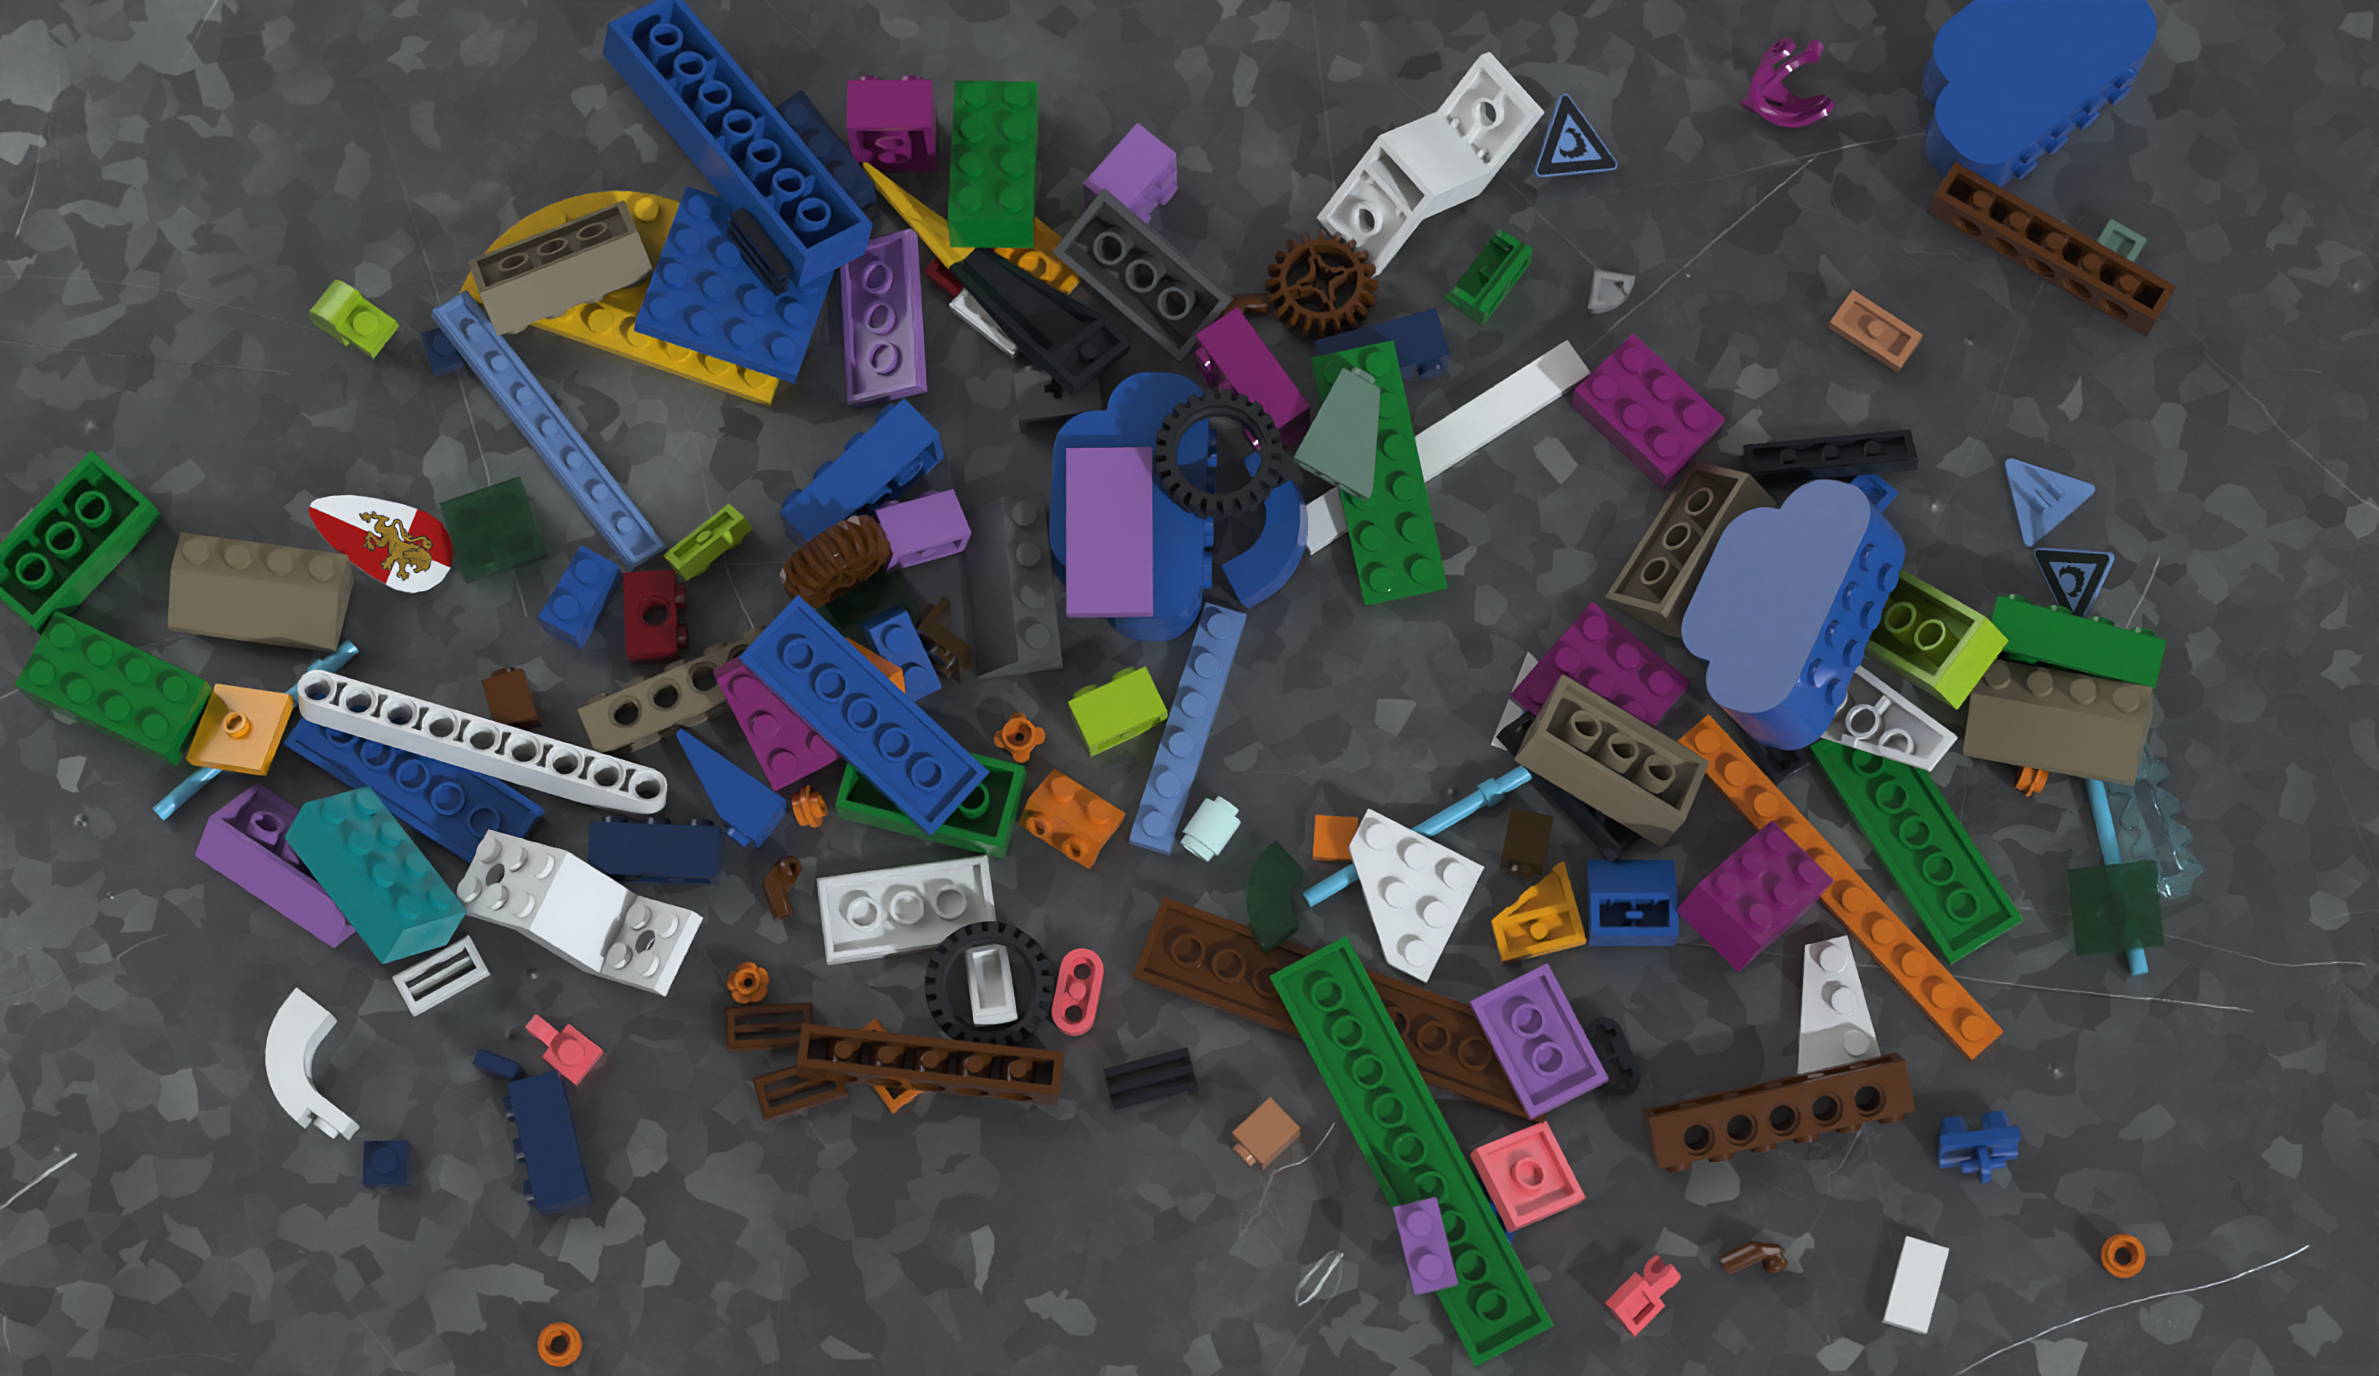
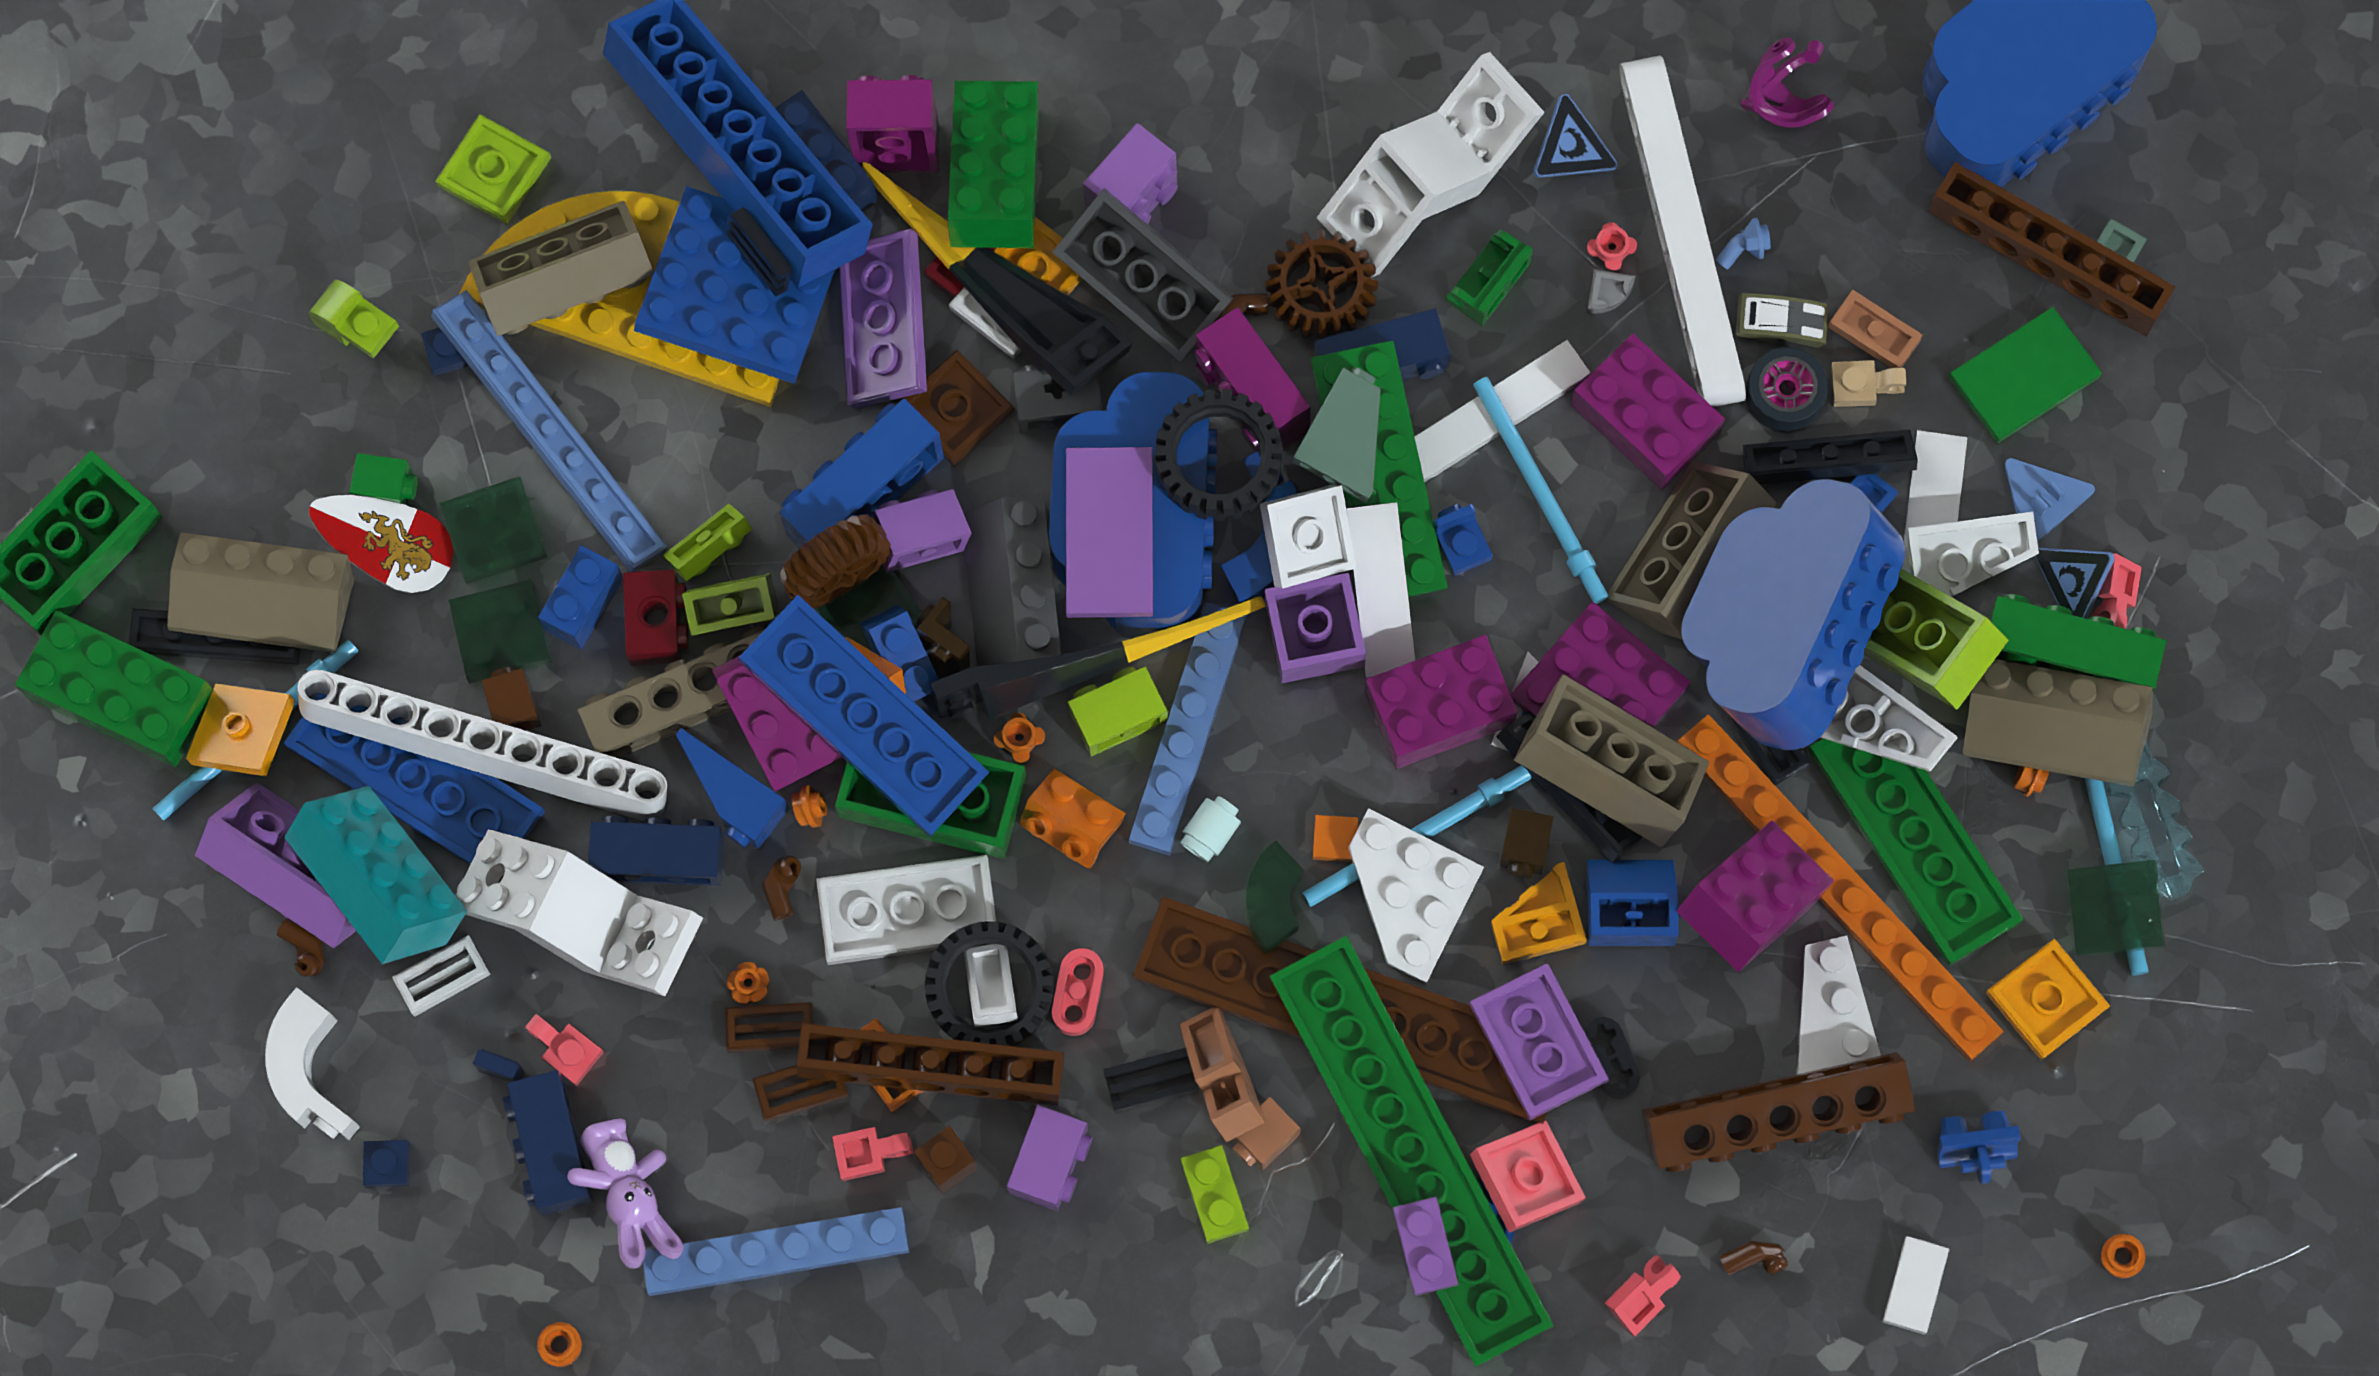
(152, 636): none -> black tile
(308, 948): none -> reddish brown arm
(383, 479): none -> green brick
(493, 169): none -> lime tile
(499, 630): none -> clear green plate
(629, 1198): none -> lavender animal
(731, 604): none -> lime brick
(777, 1251): none -> medium blue plate
(863, 1152): none -> coral plate
(945, 1159): none -> reddish brown brick
(960, 406): none -> reddish brown tile
(1016, 684): none -> black plate
(1048, 1158): none -> medium lavender brick
(1214, 1194): none -> lime plate
(1221, 1074): none -> nougat slope
(1308, 536): none -> white plate
(1315, 628): none -> medium lavender brick
(1381, 587): none -> white sticker
(1440, 701): none -> magenta brick
(1461, 538): none -> blue bracket
(1579, 561): none -> medium azure bar
(1612, 234): none -> coral plate
(1682, 231): none -> white beam
(1753, 238): none -> medium blue plate
(1783, 318): none -> slope
(1802, 375): none -> wheel
(1857, 383): none -> tan plate
(1936, 482): none -> white sticker
(1969, 551): none -> white wing
(2025, 375): none -> green tile
(2047, 999): none -> light orange plate
(2119, 591): none -> coral plate

